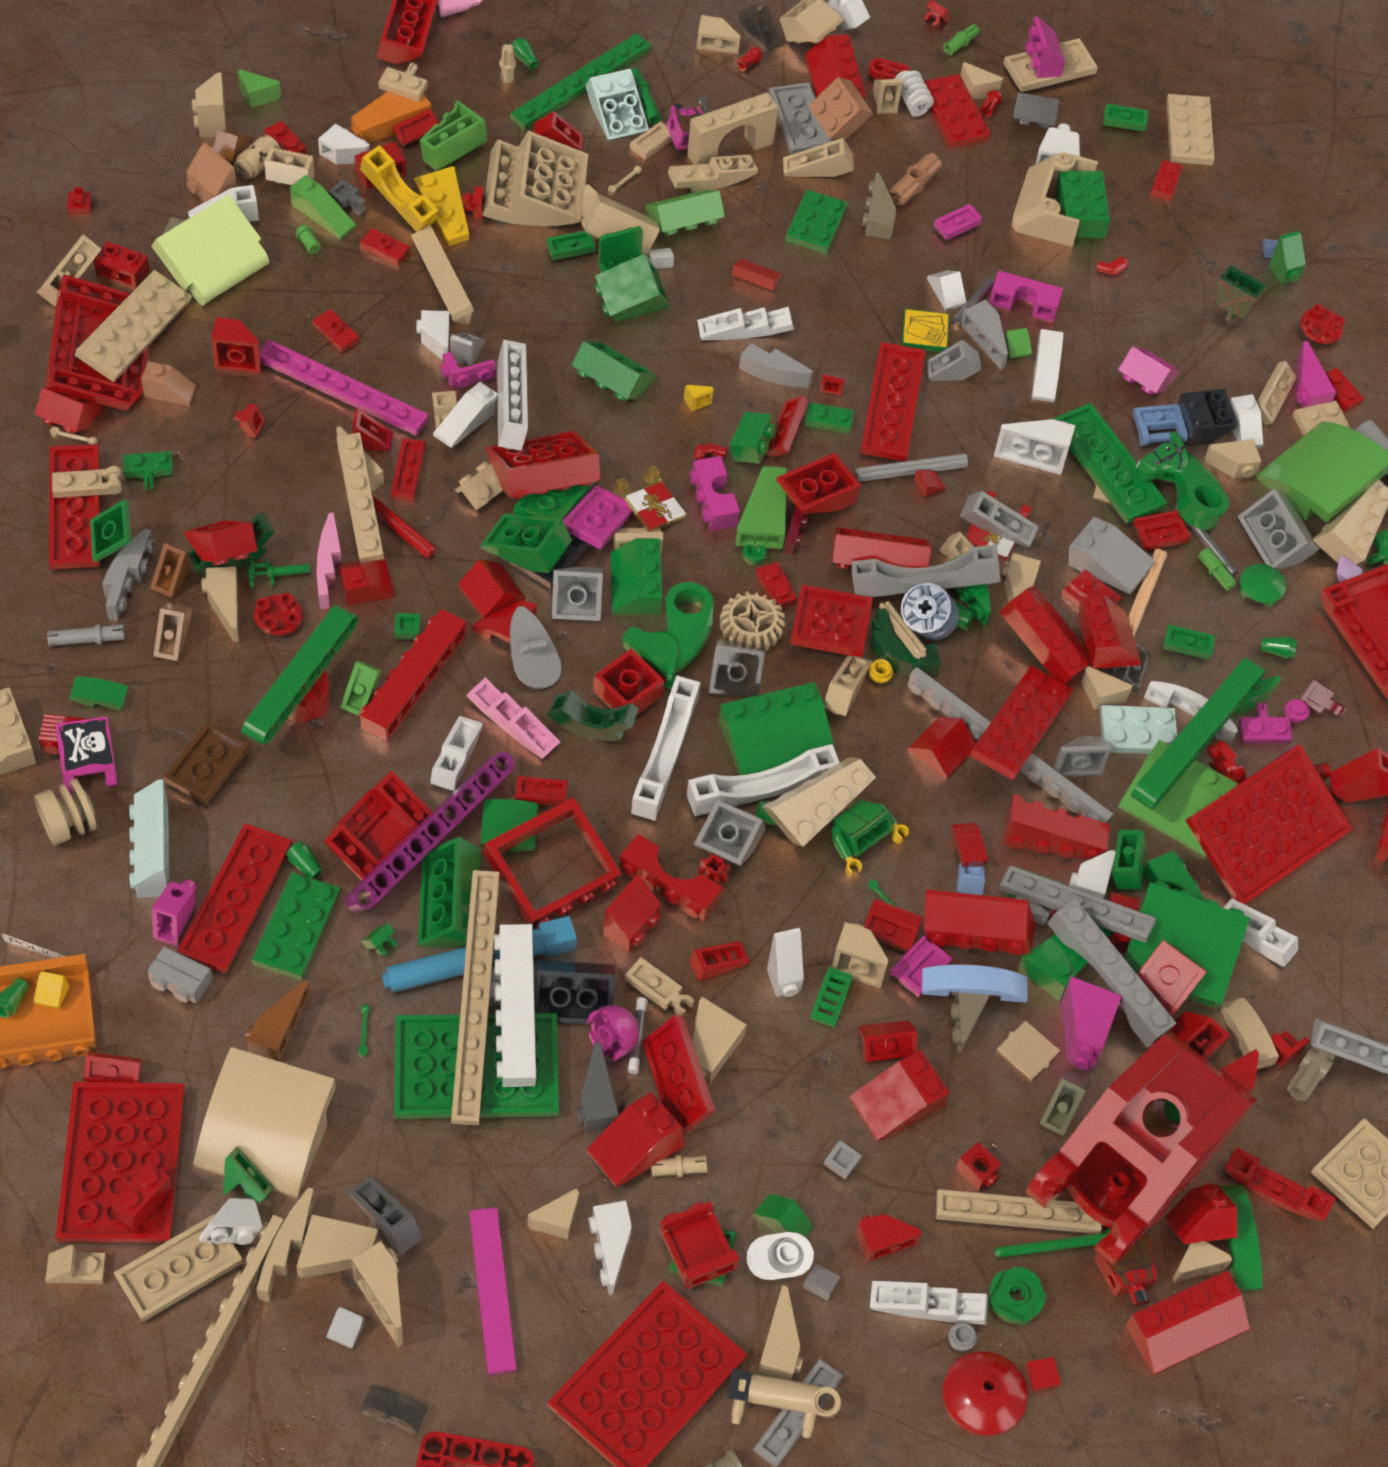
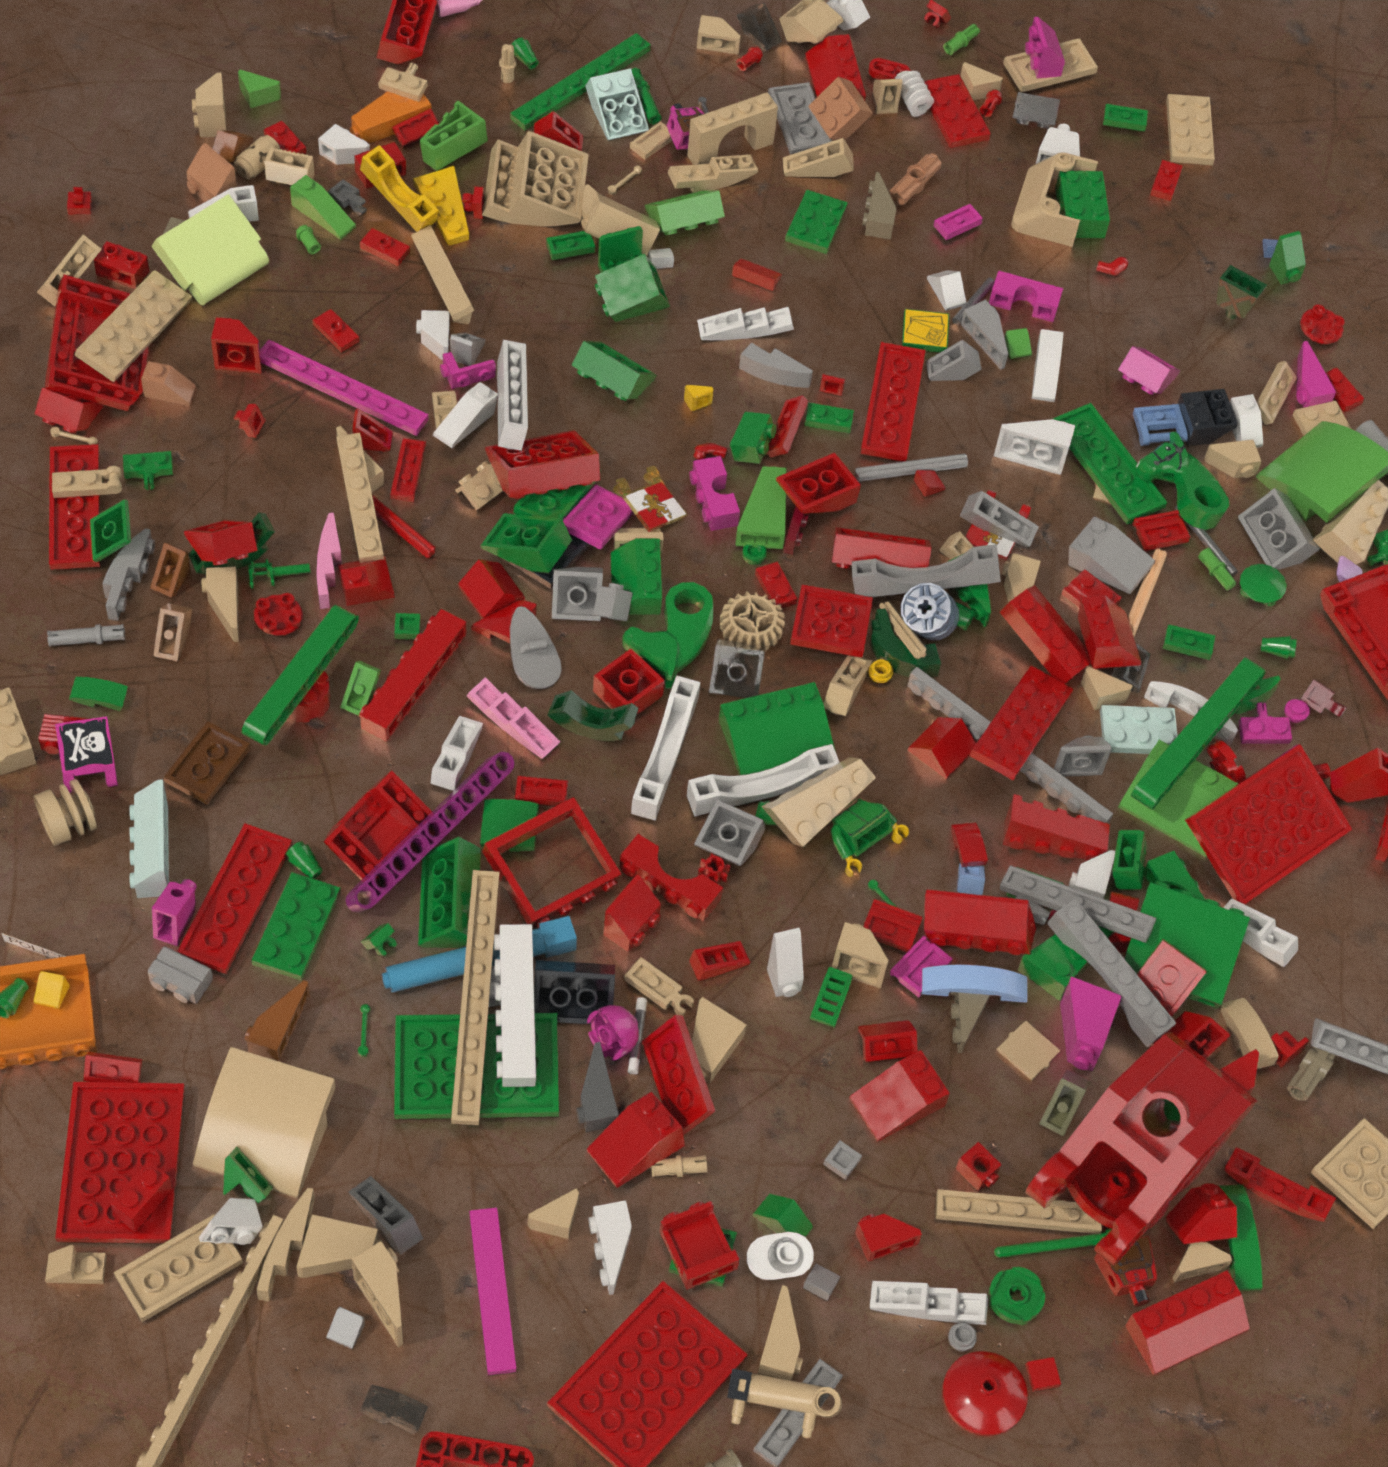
(612, 602): none -> light grey brick

